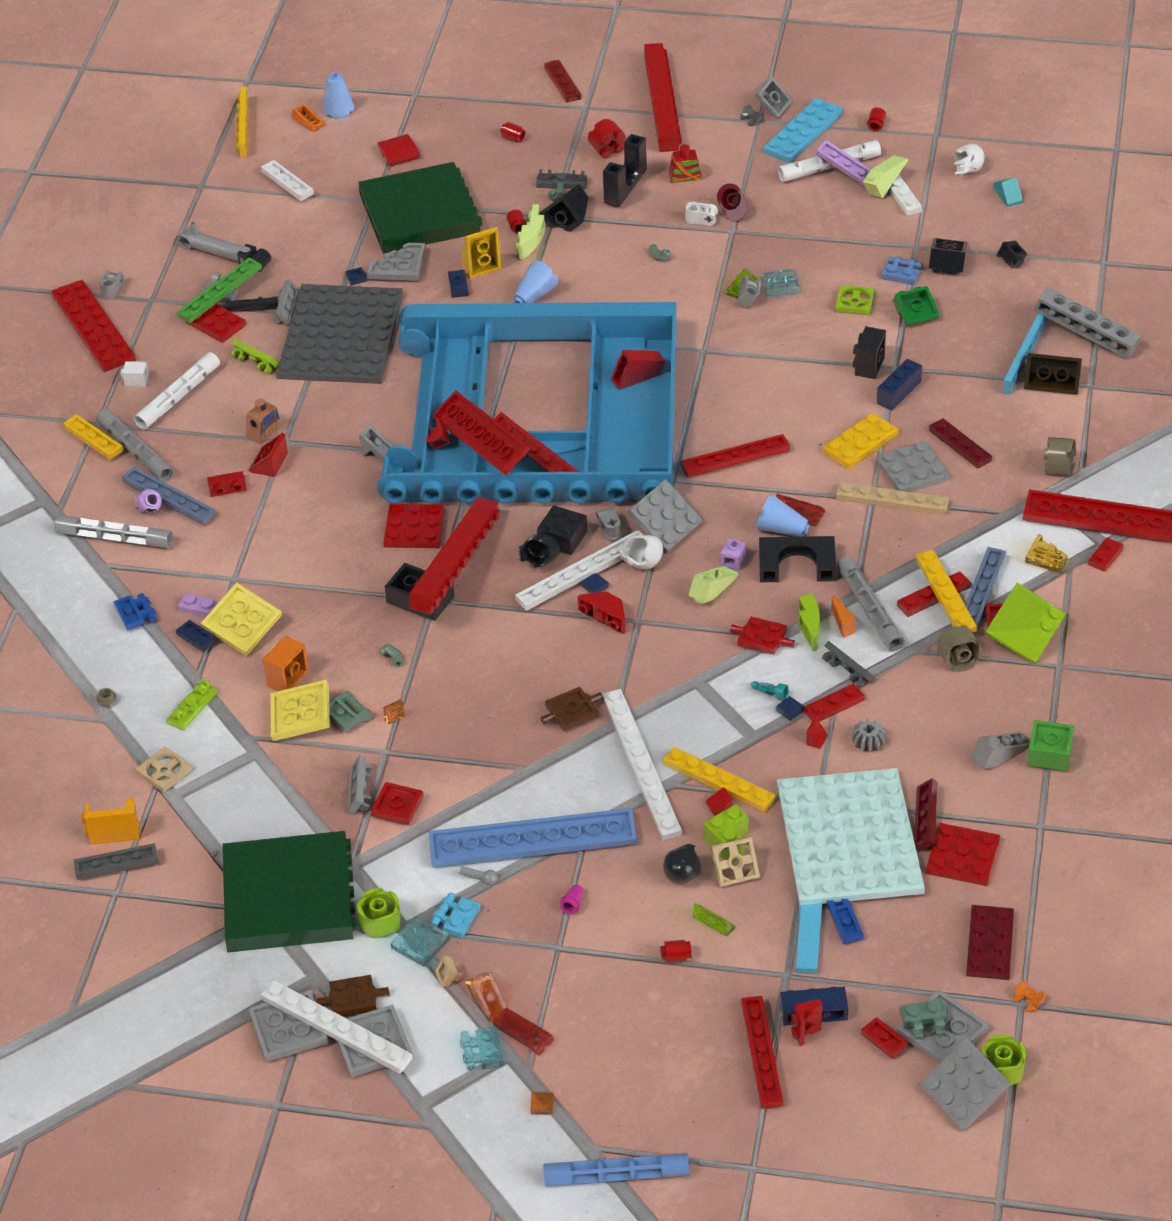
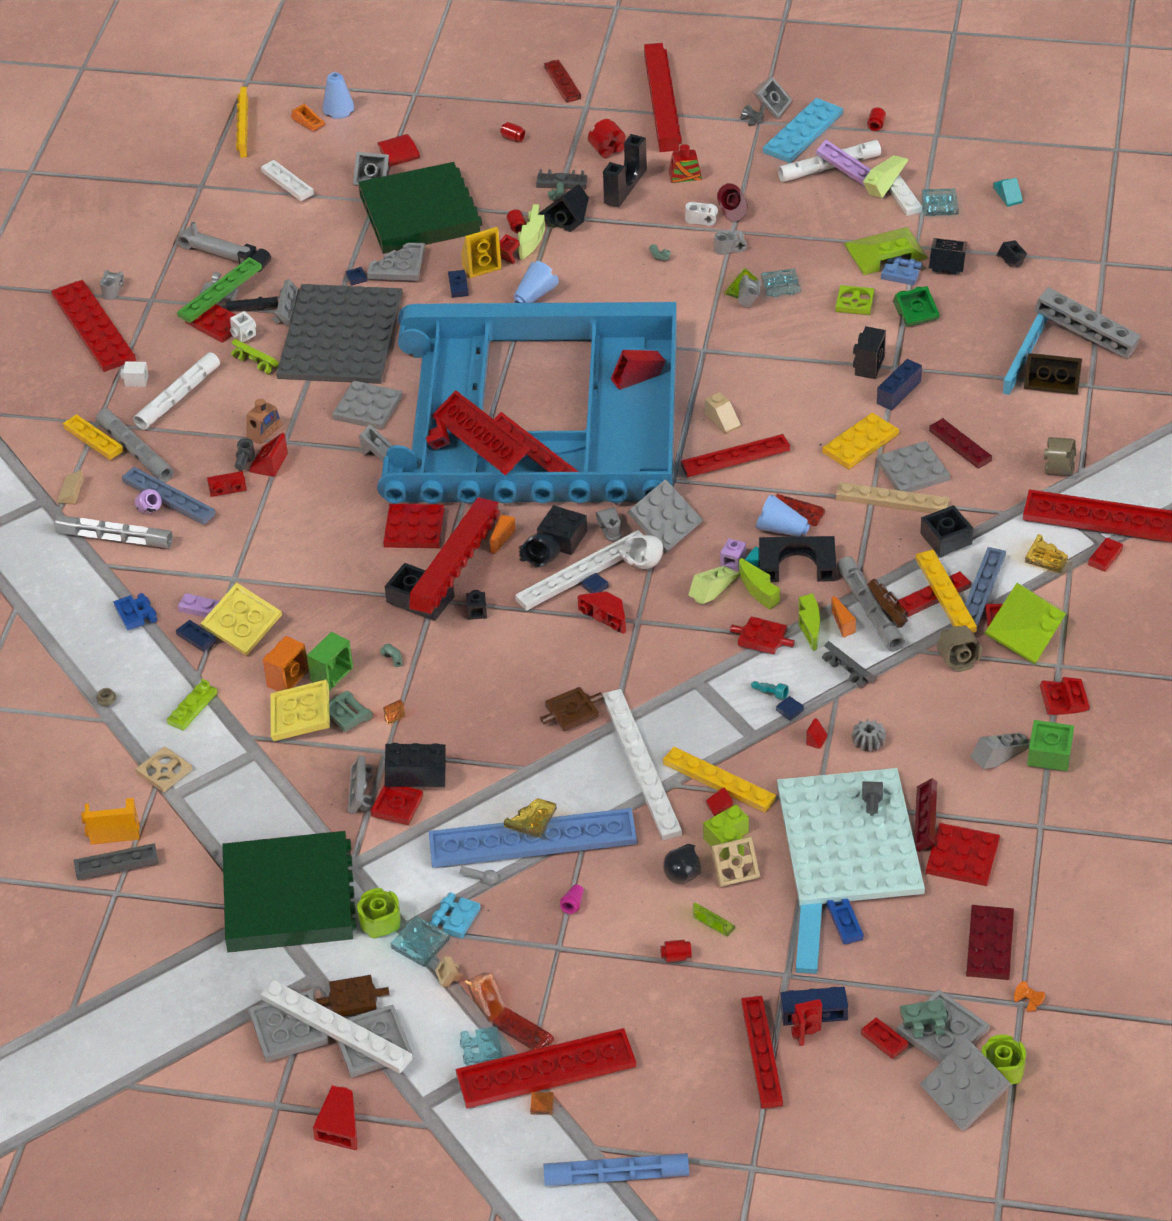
(71, 488): none -> tan slope
(242, 326): none -> white brick
(244, 453): none -> dark grey axle
(330, 660): none -> bright green container
(337, 1119): none -> red slope
(367, 405): none -> light grey plate
(370, 166): none -> light grey slope
(415, 765): none -> black brick
(476, 599): none -> black brick
(504, 529): none -> orange slope
(507, 247): none -> red panel
(532, 818): none -> clear yellow wing
(545, 1068): none -> red plate
(721, 413): none -> tan slope
(727, 242): none -> light grey piece
(753, 557): none -> teal slope
(759, 584): none -> lime slope
(834, 703): red plate -> none
(871, 250): none -> lime slope
(872, 794): none -> dark grey axle
(888, 602): none -> reddish brown plate
(940, 202): none -> clear light blue plate
(946, 530): none -> black brick
(969, 158): white helmet -> none
(1064, 696): none -> red slope

